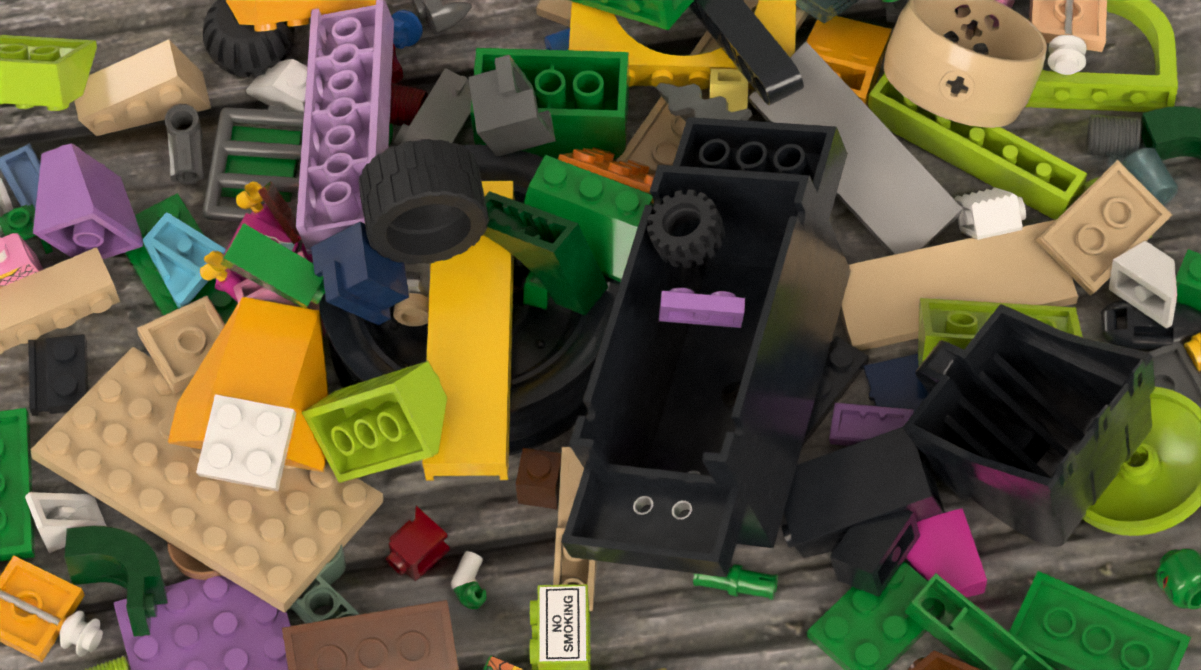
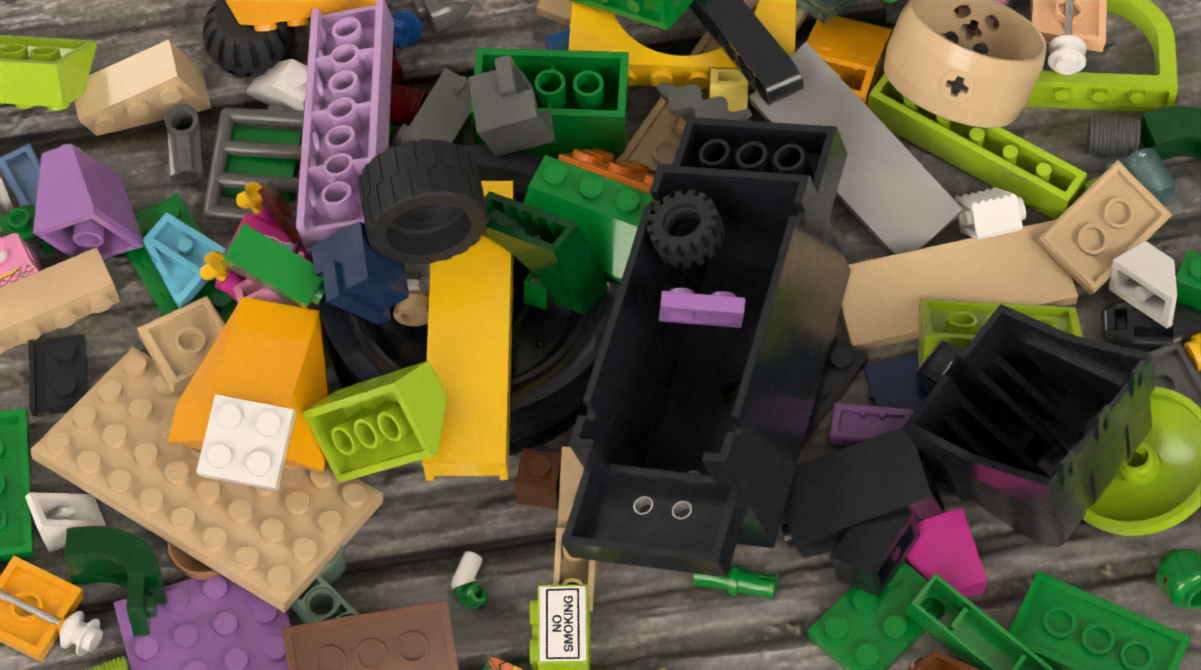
(417, 546): dark red window -> none

